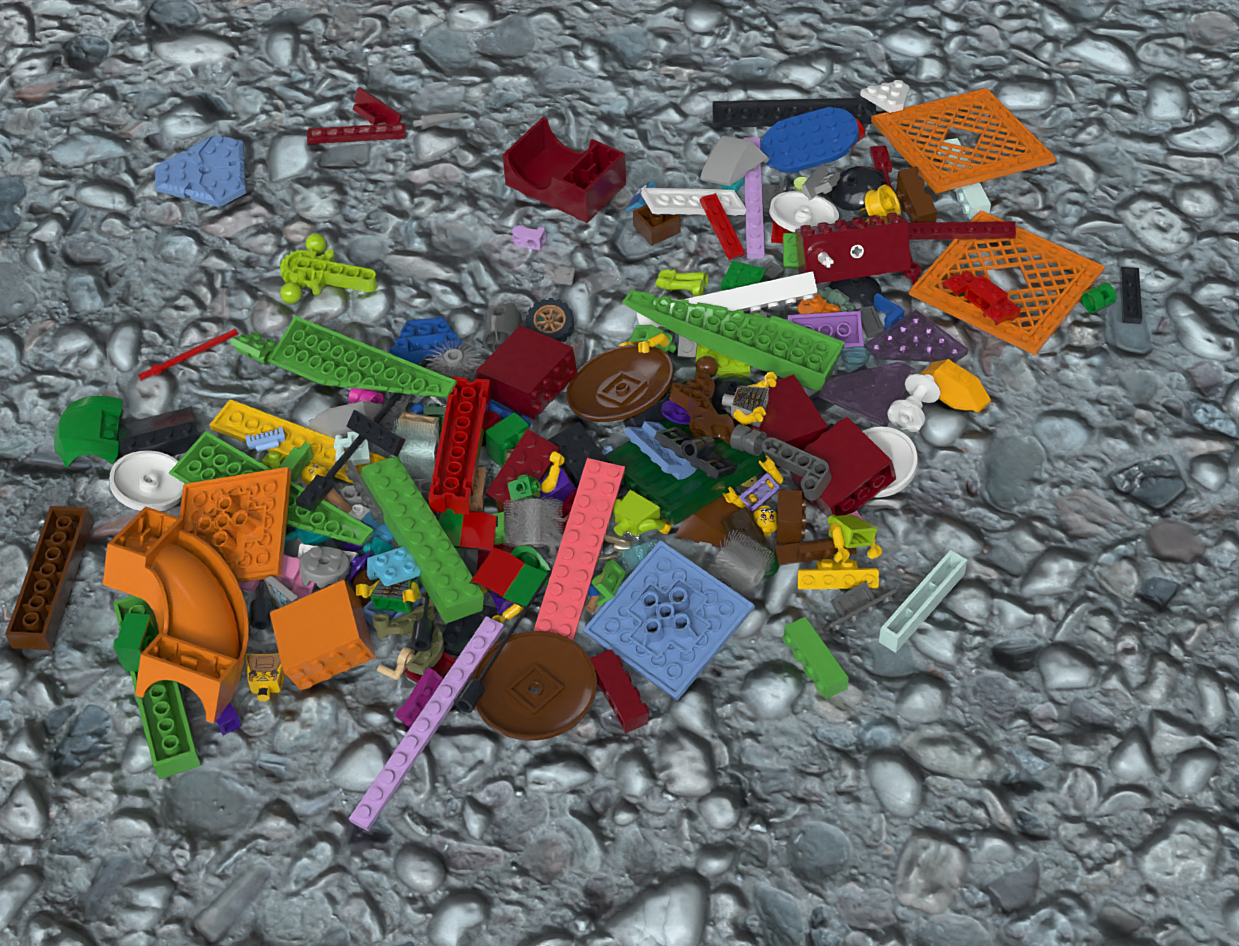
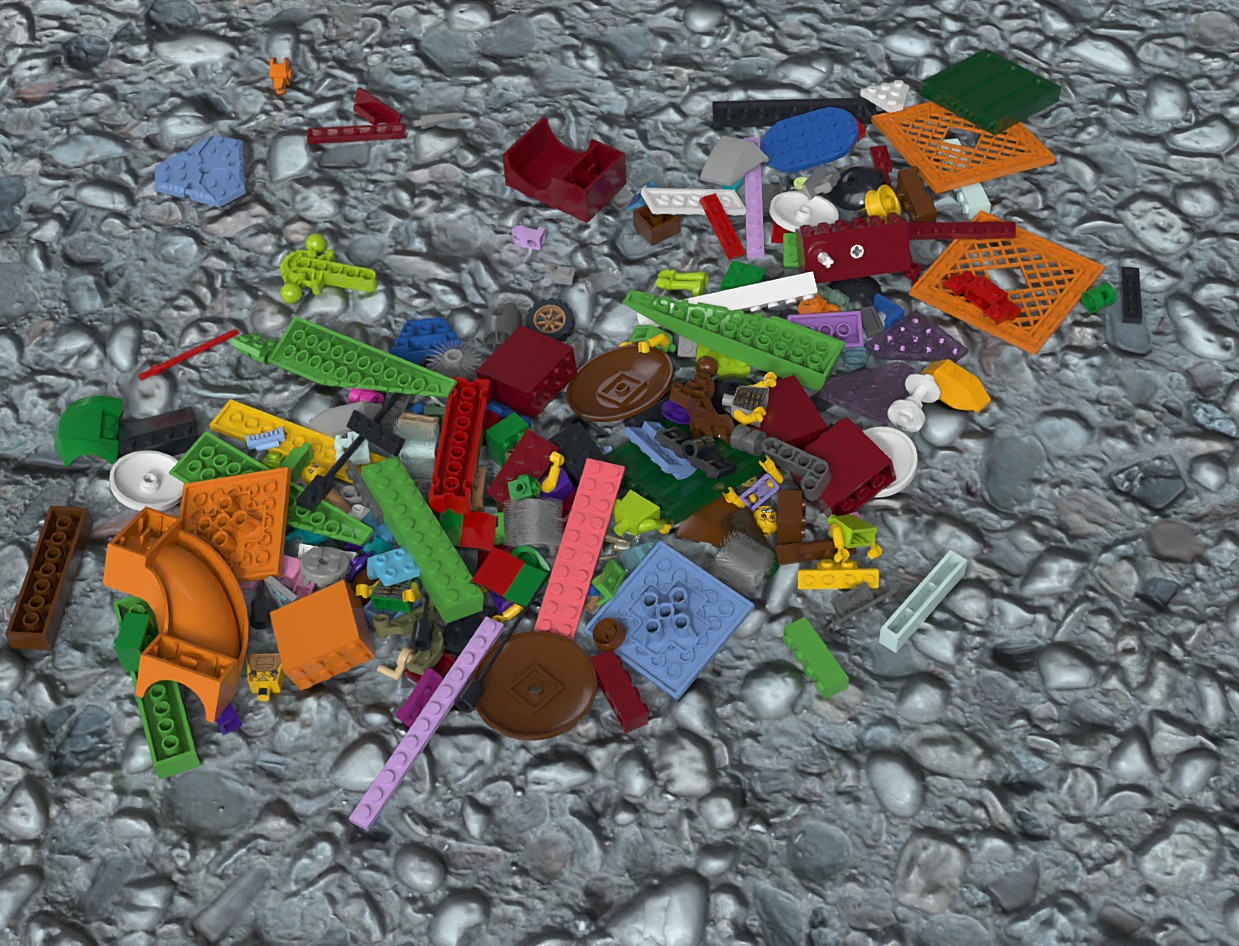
(280, 74): none -> orange hinge
(609, 634): none -> reddish brown hat
(990, 91): none -> dark green panel

